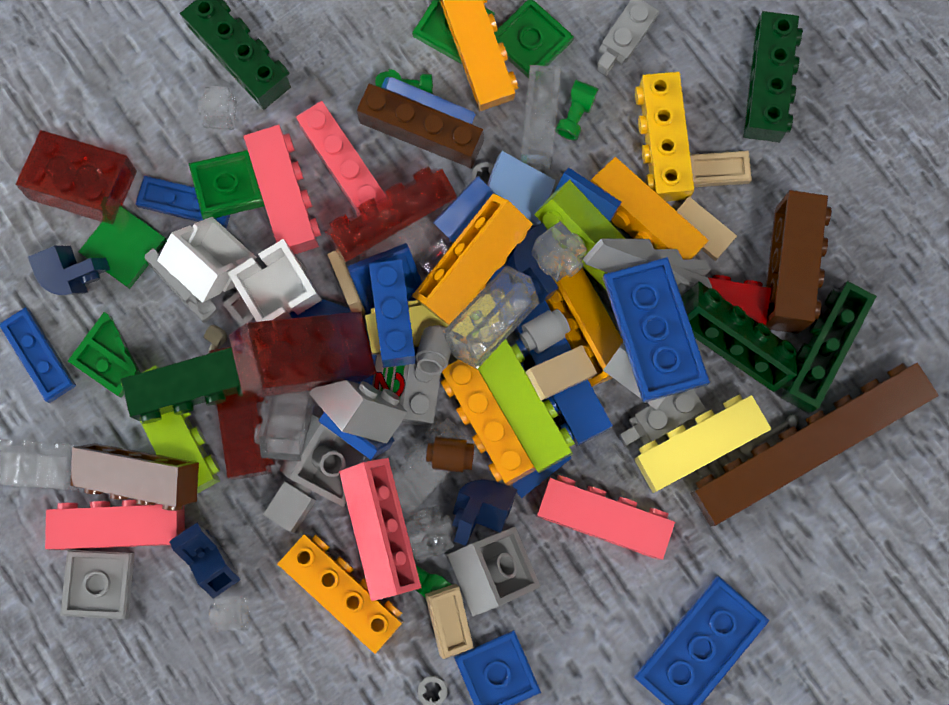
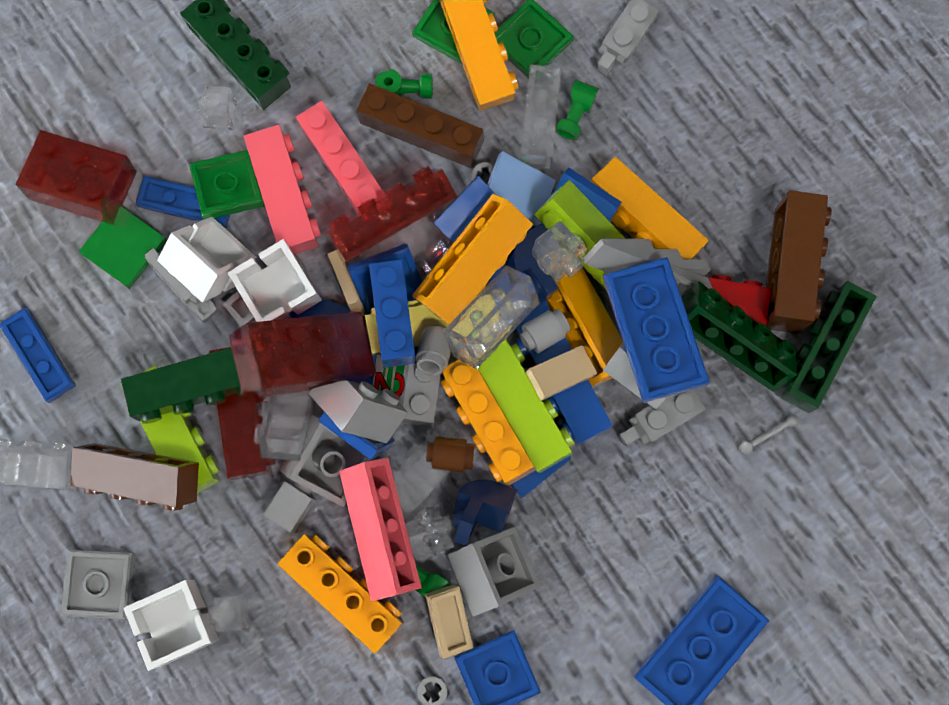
(61, 274): dark blue brick -> none
(105, 355): green wing -> none
(111, 526): coral brick -> none
(173, 622): none -> white piece
(206, 559): dark blue brick -> none
(216, 336): dark tan hand -> none
(427, 99): tile -> none
(606, 518): coral brick -> none
(665, 136): yellow brick -> none
(702, 443): light yellow brick -> none
(717, 233): tan tile -> none
(721, 169): tan tile -> none
(772, 77): dark green brick -> none
(813, 444): reddish brown brick -> none

